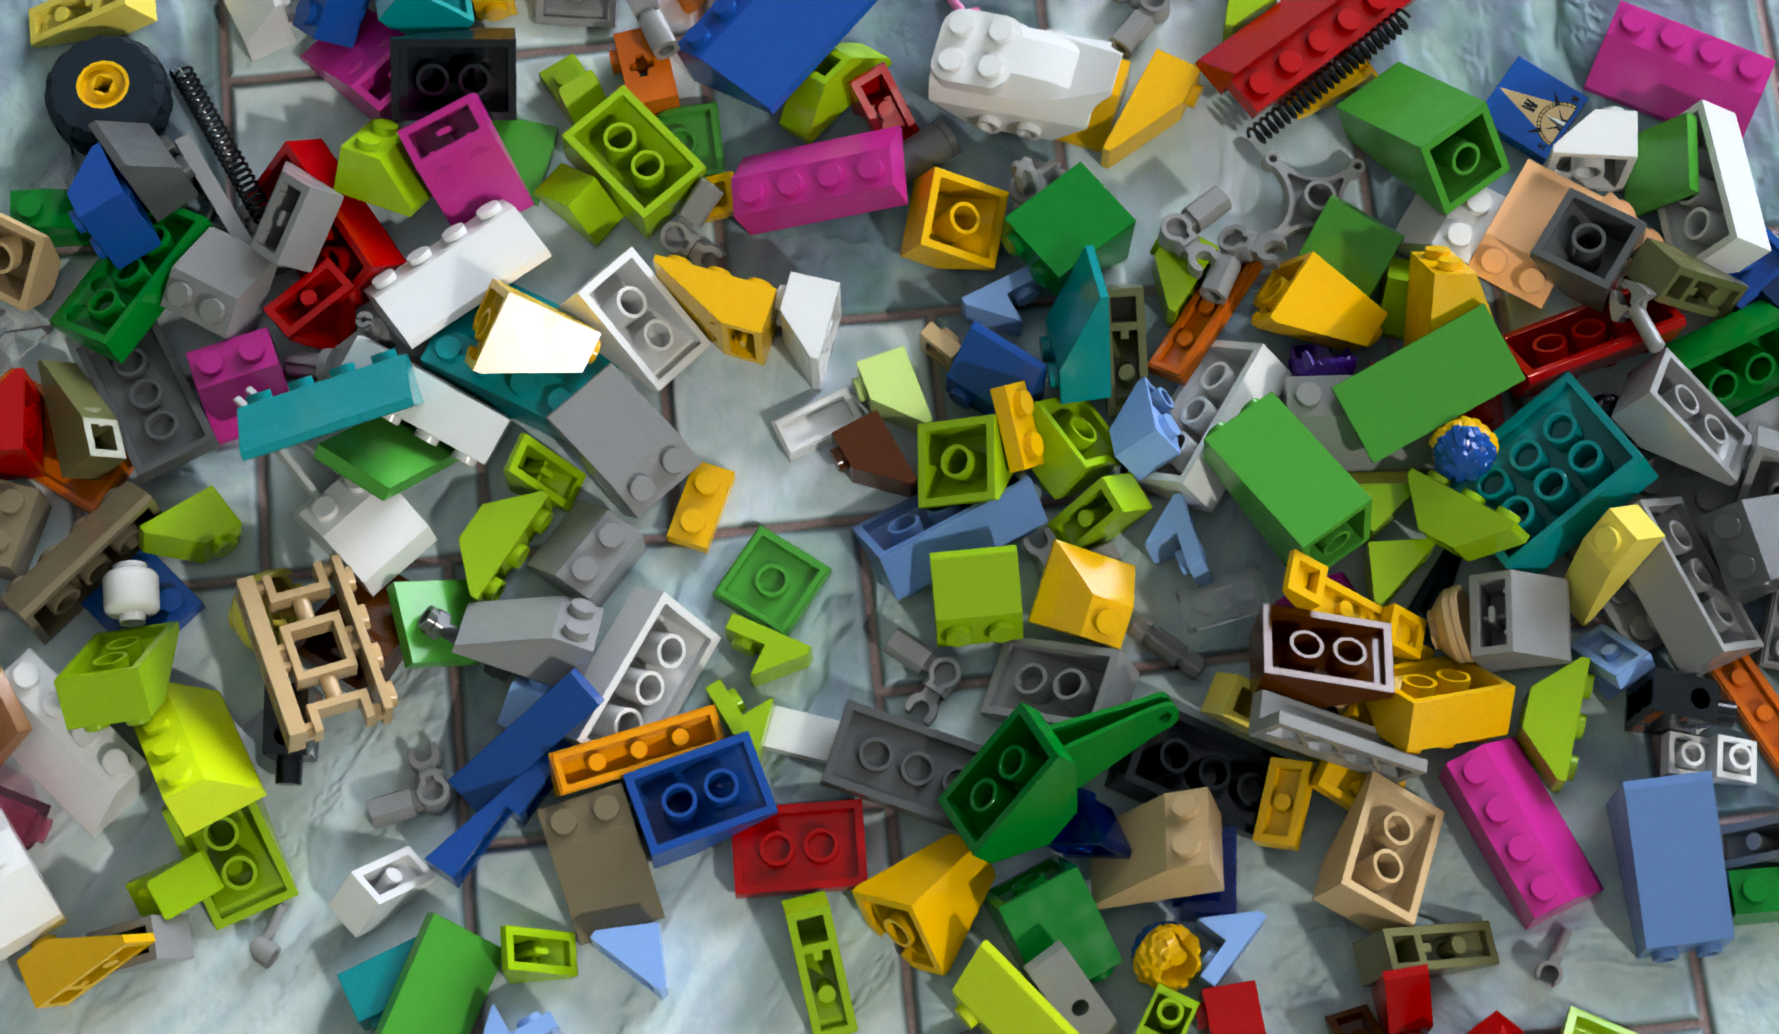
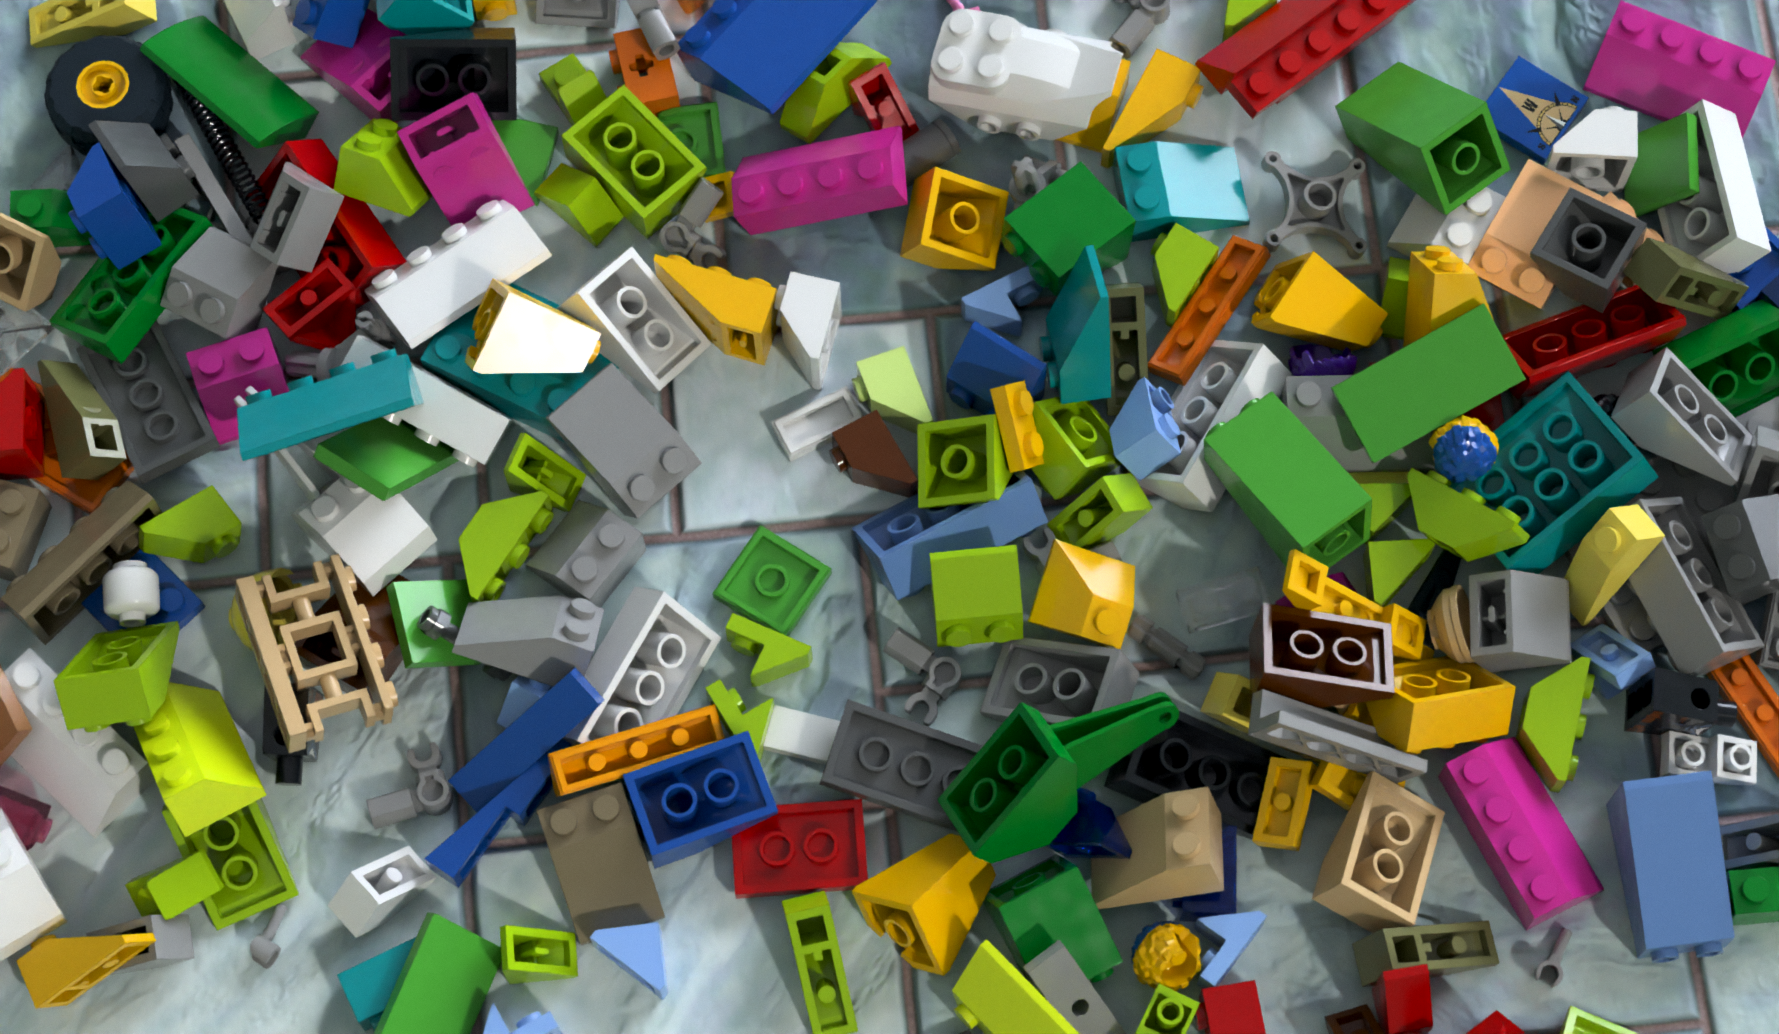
(231, 82): none -> green slope
(701, 507): yellow plate -> none
(940, 344): tan plate -> none
(1178, 537): light blue slope -> none
(1179, 185): none -> teal slope
(1180, 231): light grey bar -> none
(1238, 248): light grey bar -> none
(1329, 83): black piece -> none
(1353, 244): bright green tile -> none
(1359, 78): yellow piece -> none
(1621, 311): light grey bar -> none

